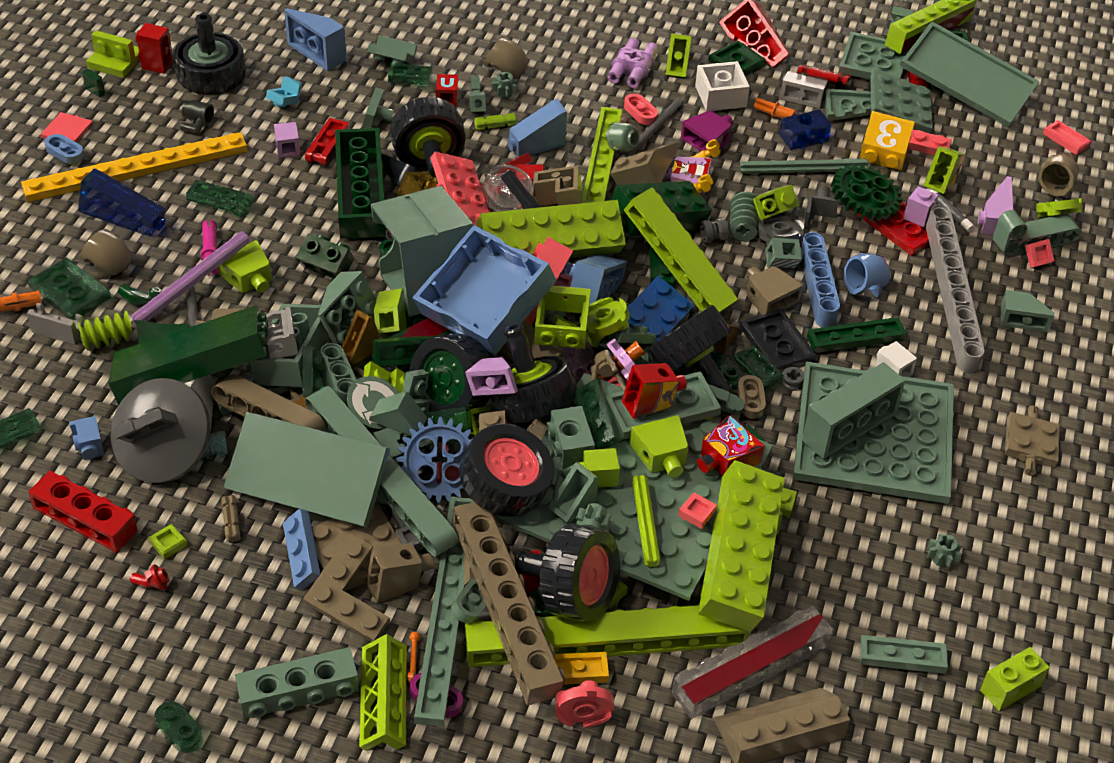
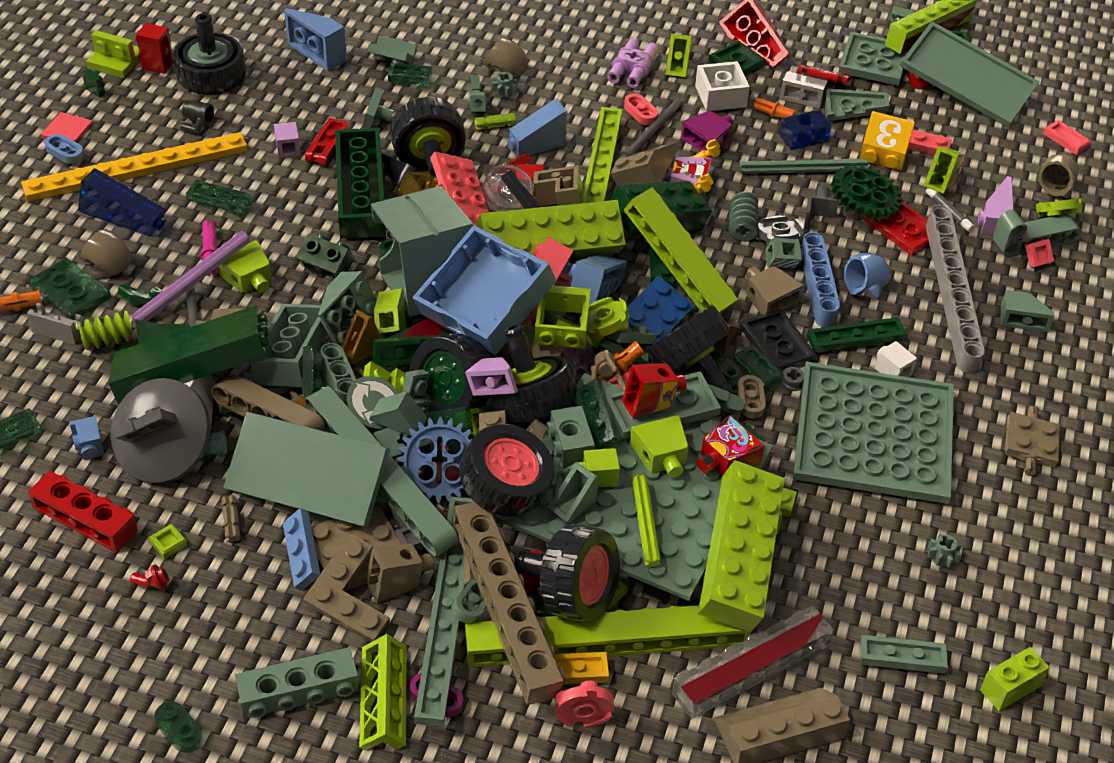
(282, 335): light grey hinge -> none
(287, 94): medium azure bracket -> none
(414, 637): orange hinge -> none
(447, 88): red brick -> none
(594, 516): sand green gear -> none
(622, 137): sand green head -> none
(622, 357): lavender wing -> none
(697, 510): coral plate -> none
(714, 230): dark grey wheel -> none
(775, 201): lime slope -> none
(853, 410): sand green brick -> none
(901, 100): sand green plate -> none
(920, 205): lavender brick -> none

